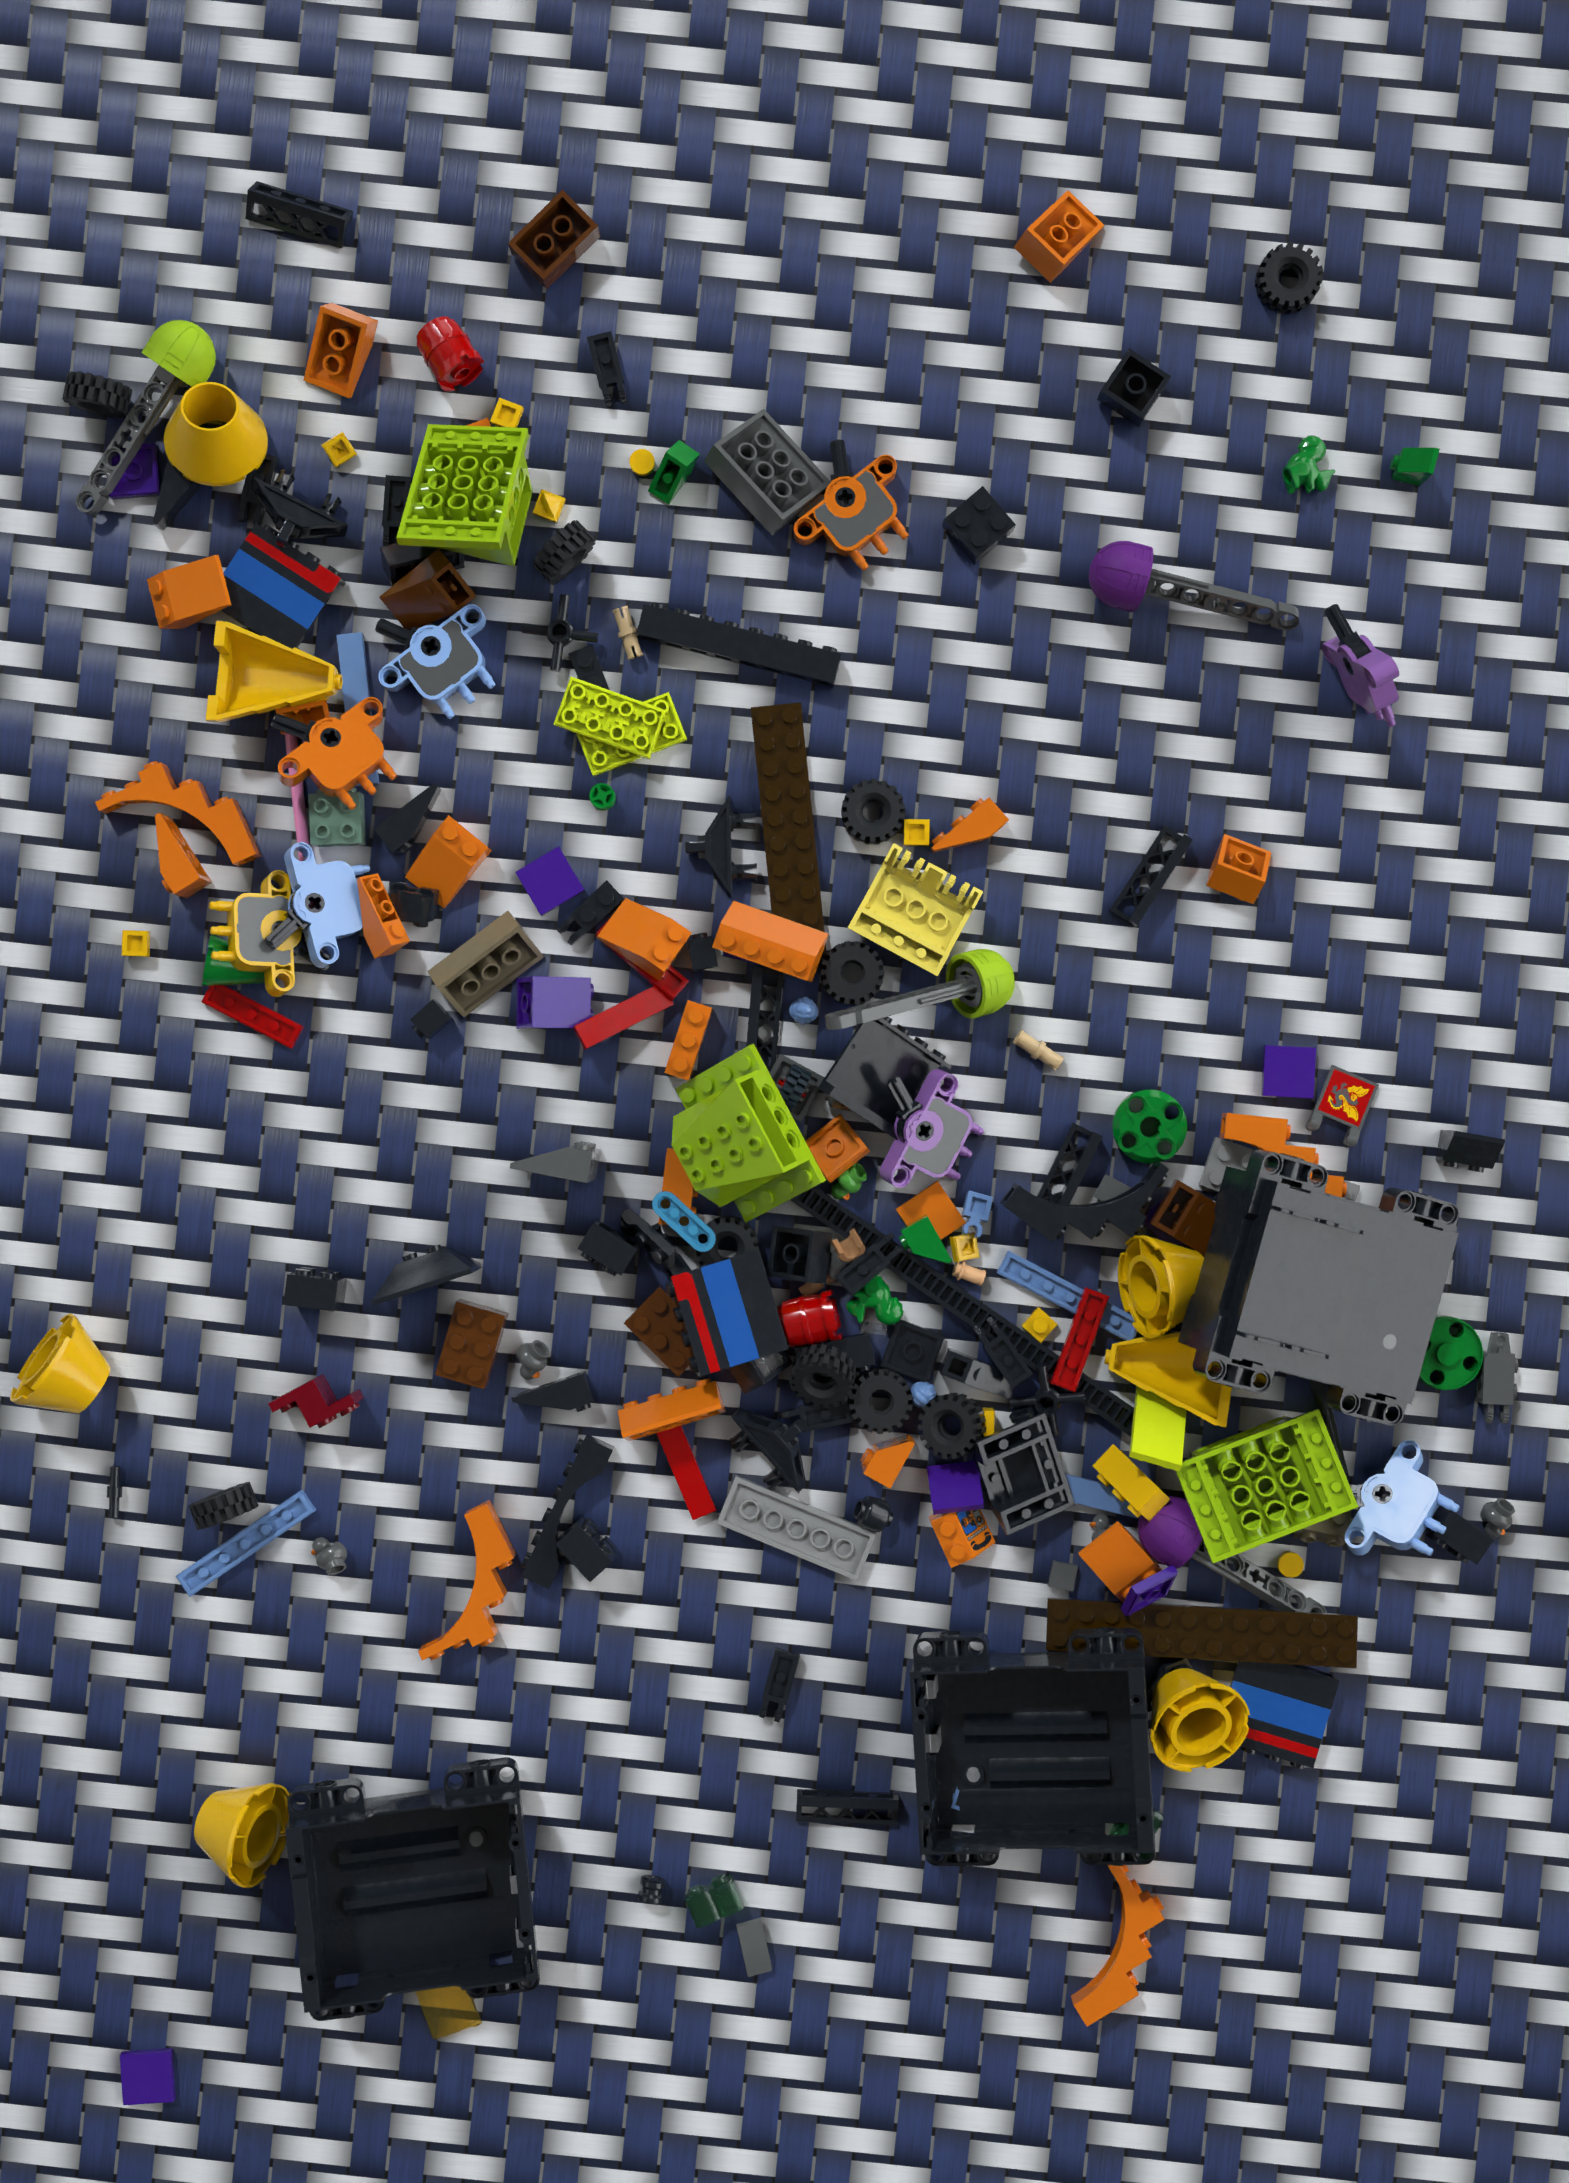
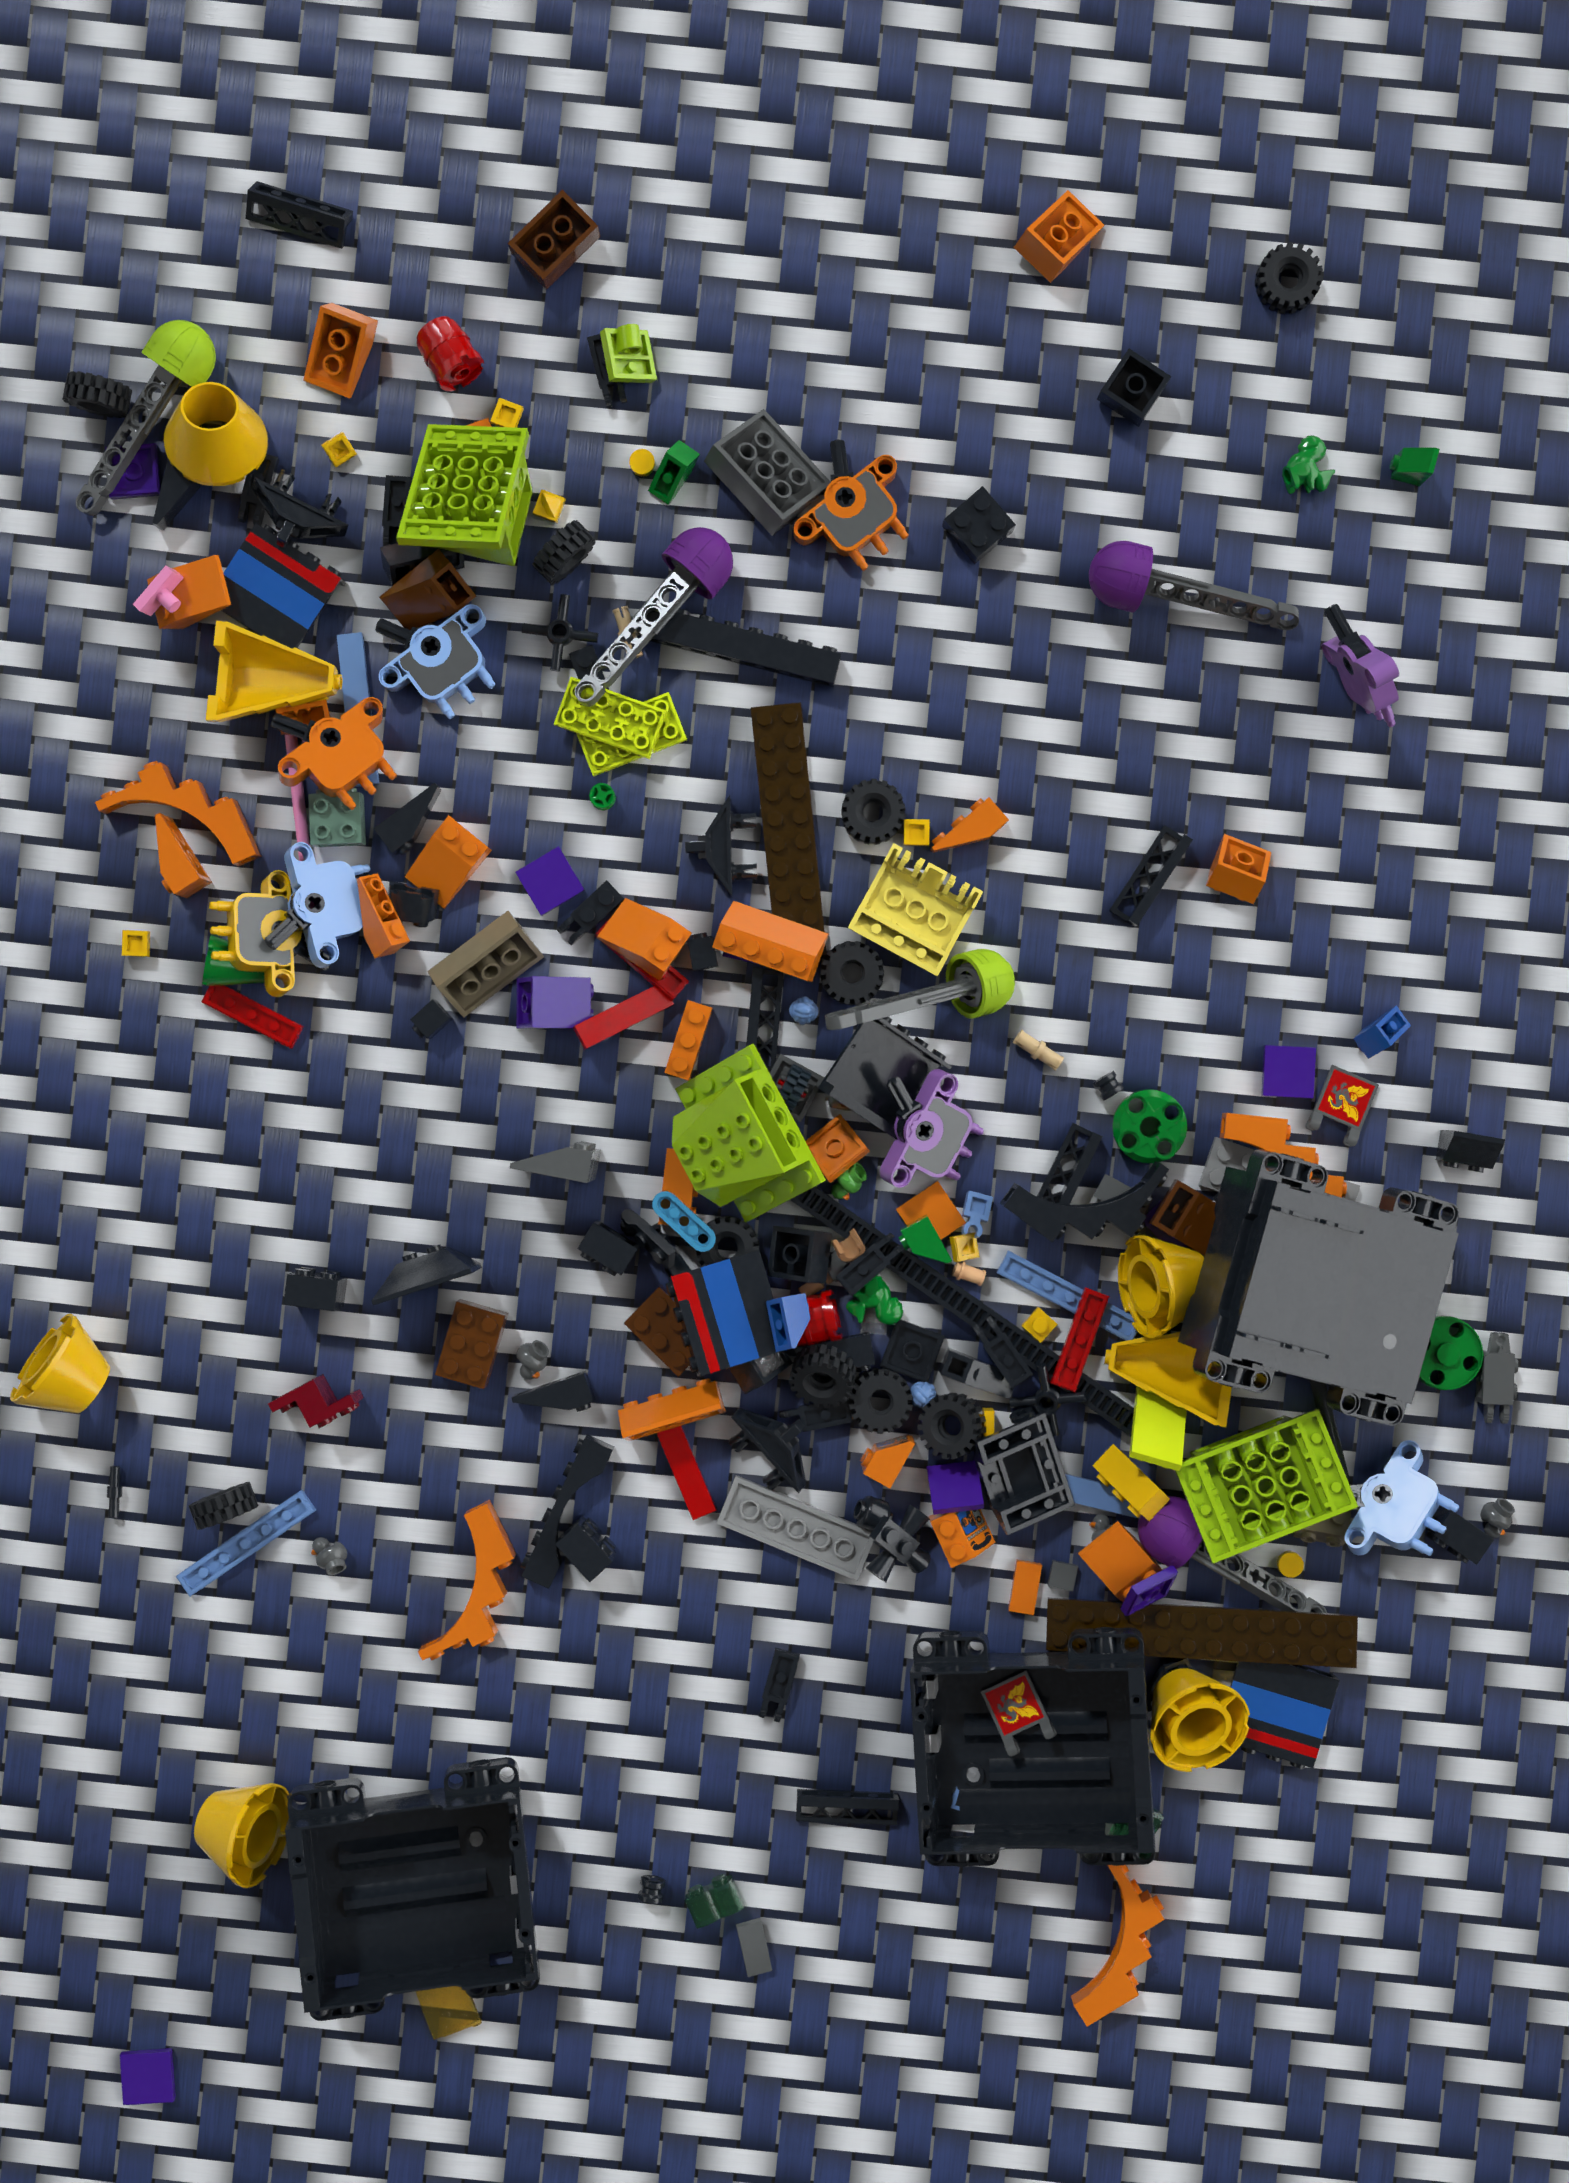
(160, 593): none -> bright pink tile
(628, 354): none -> lime plate
(698, 563): none -> piece
(788, 1320): none -> slope
(899, 1544): none -> black brick
(1016, 1707): none -> flag
(1025, 1587): none -> orange tile
(1108, 1085): none -> black wheel
(1382, 1032): none -> blue slope

